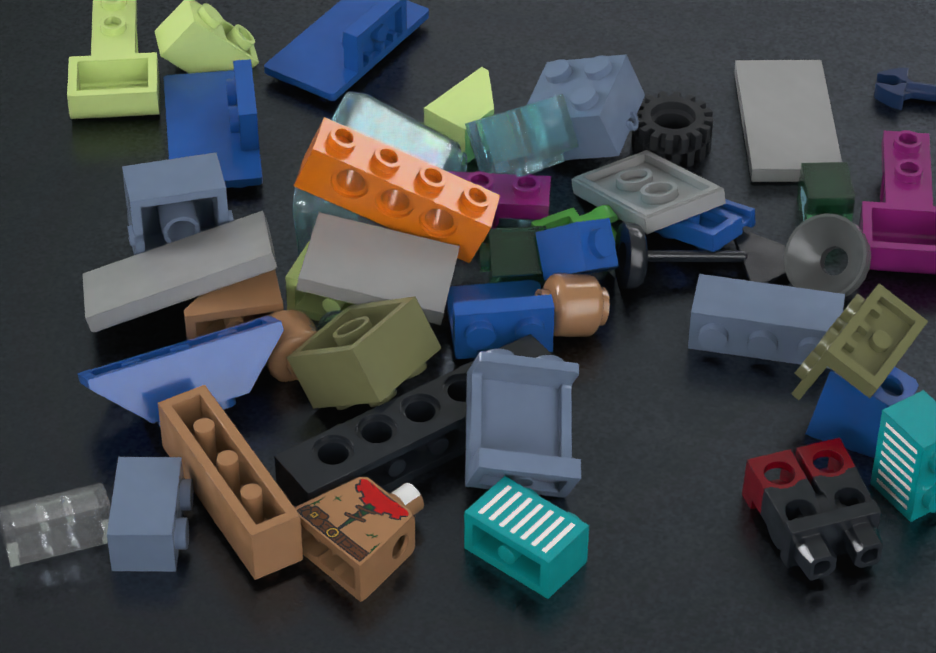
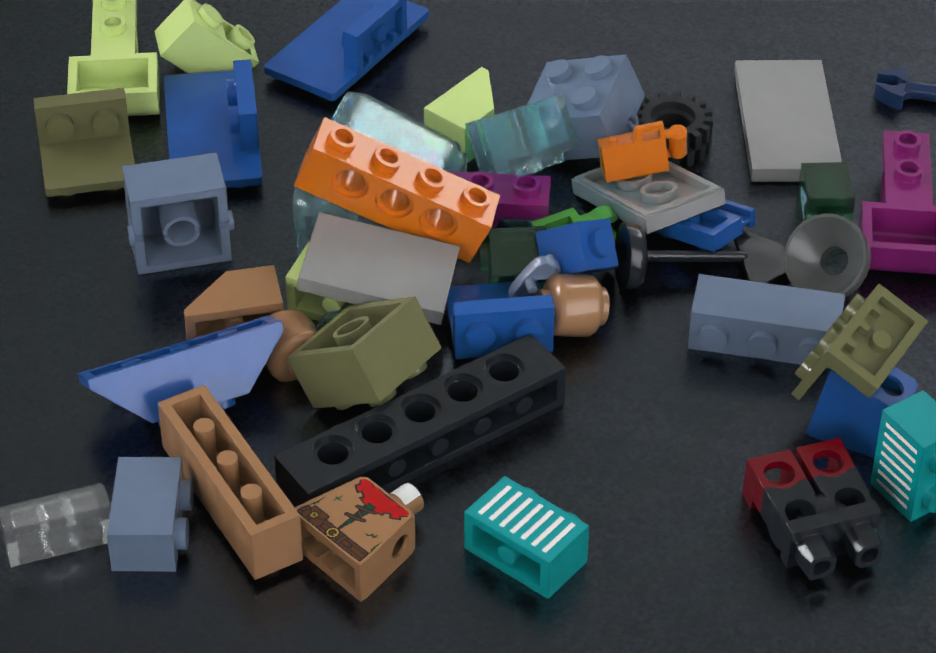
(83, 141): none -> olive bracket
(178, 271): light grey tile -> none
(521, 422): sand blue panel -> none
(538, 269): none -> sand blue piece
(641, 151): none -> orange piece

